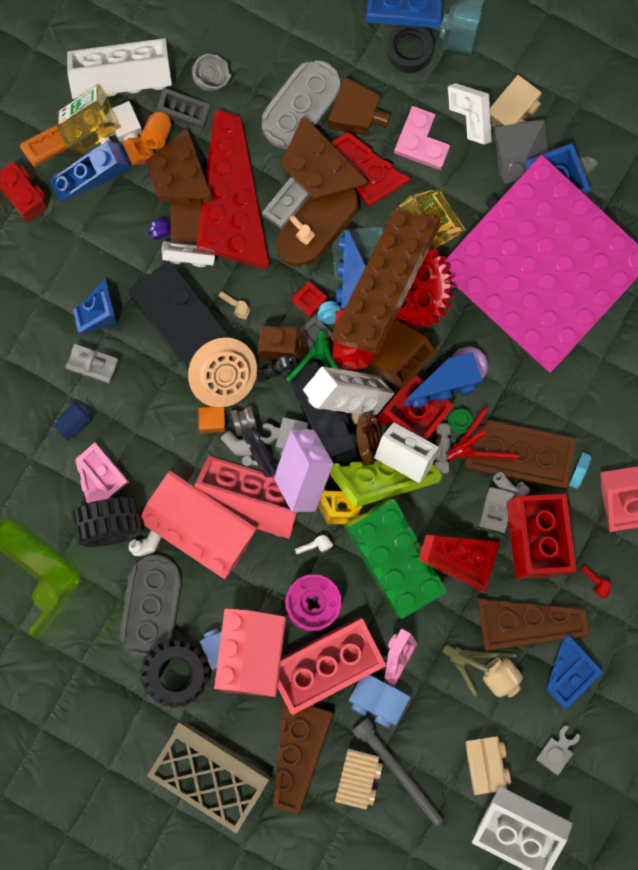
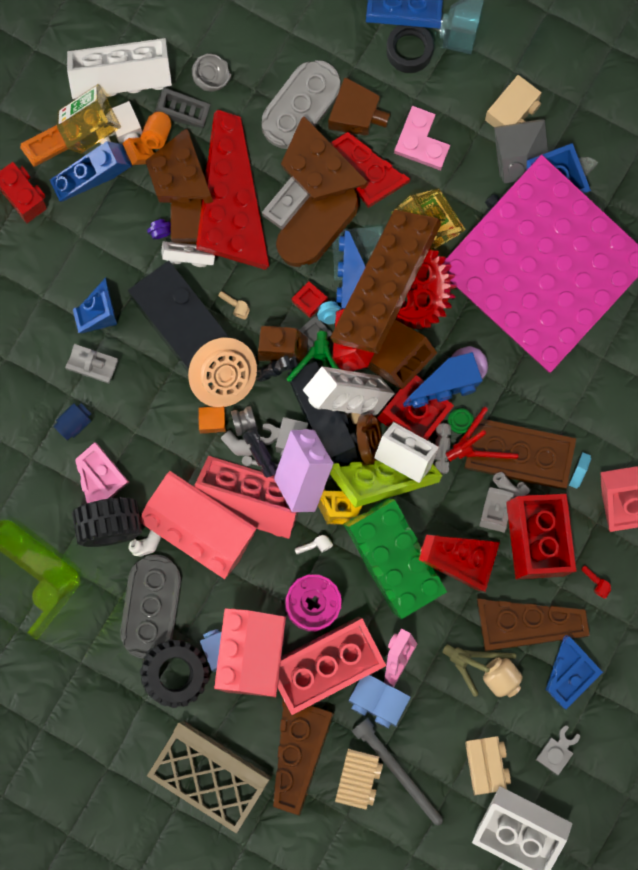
(304, 233): light nougat hand -> none
(475, 107): white plate -> none

